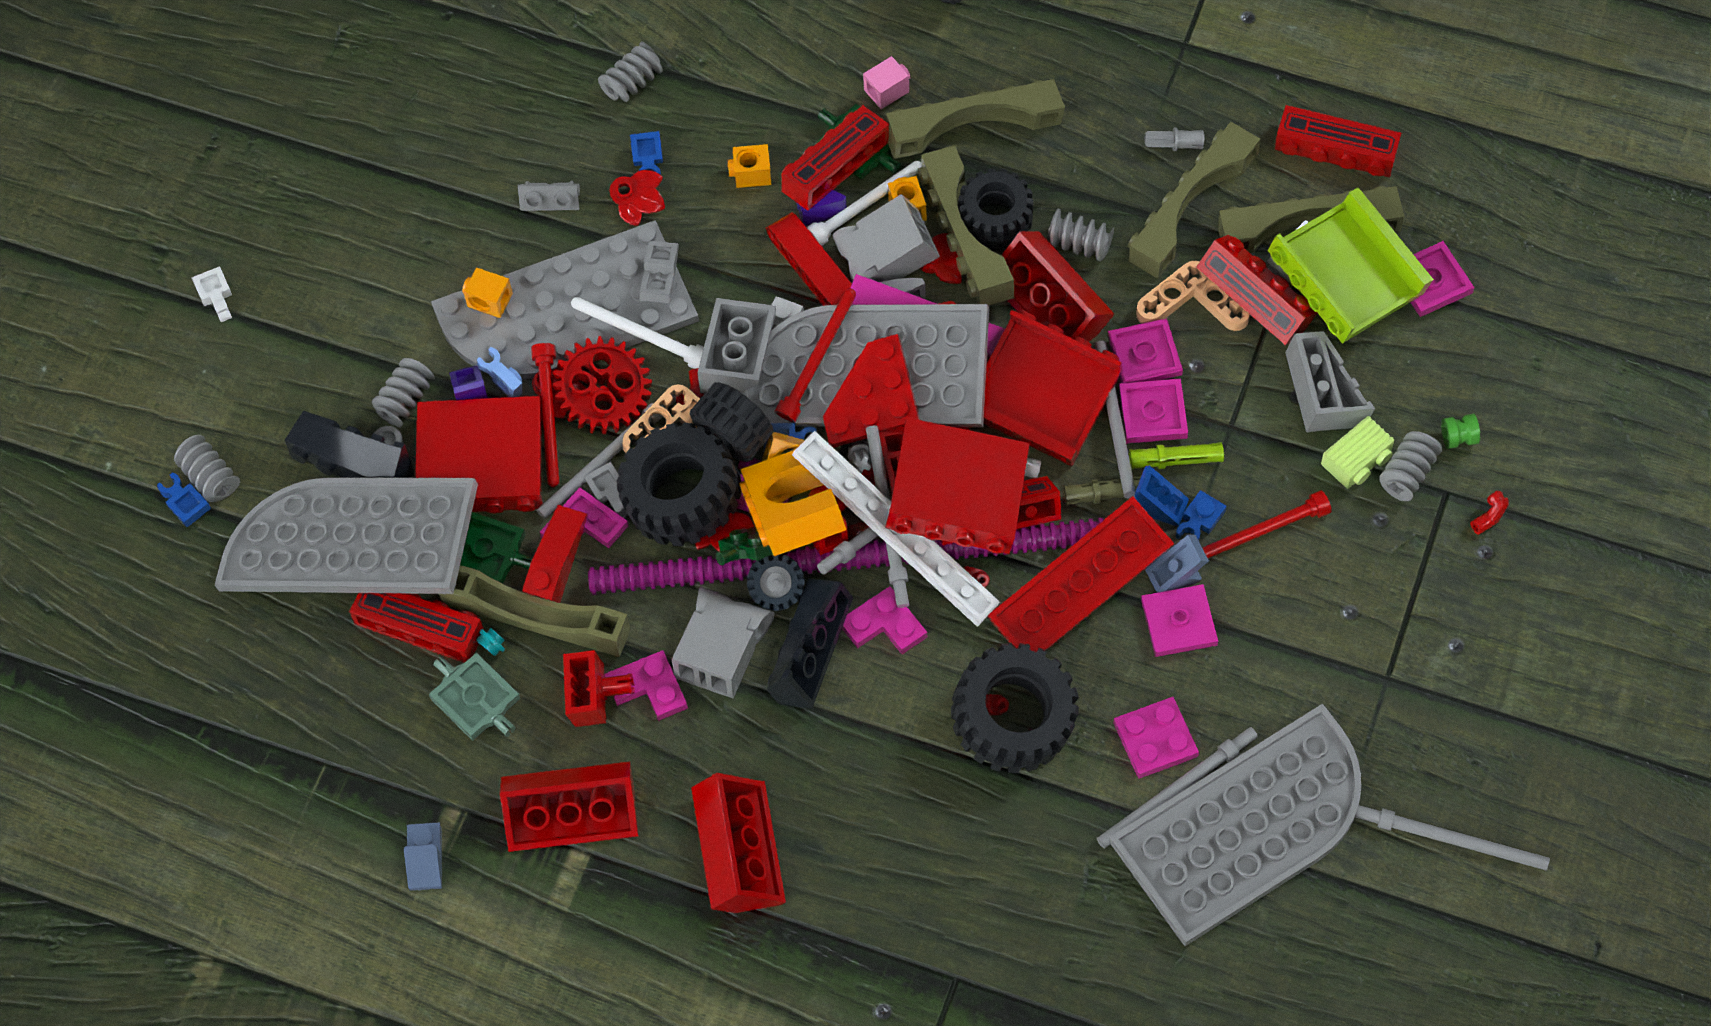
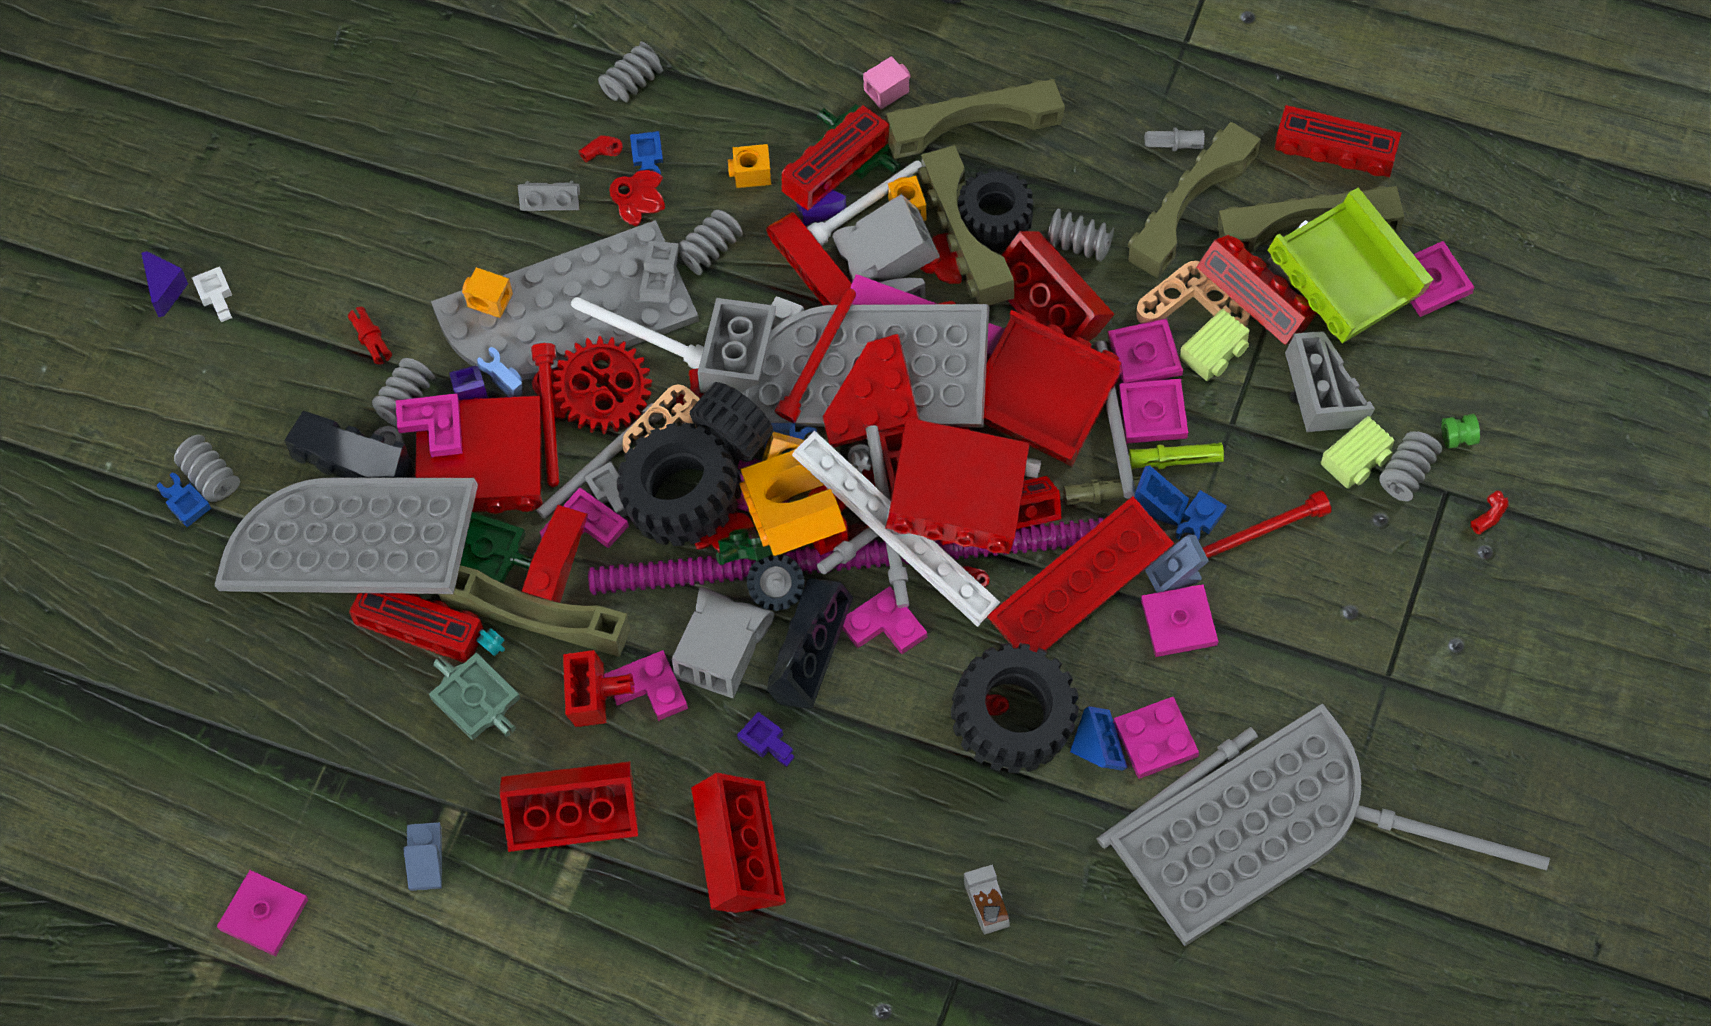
(164, 282): none -> dark purple slope
(262, 913): none -> dark pink plate
(369, 335): none -> red pin
(437, 415): none -> dark pink plate
(601, 146): none -> red arm
(708, 238): none -> light grey piece
(764, 737): none -> dark purple plate
(986, 899): none -> leg
(1098, 740): none -> blue slope
(1215, 345): none -> yellowish green brick

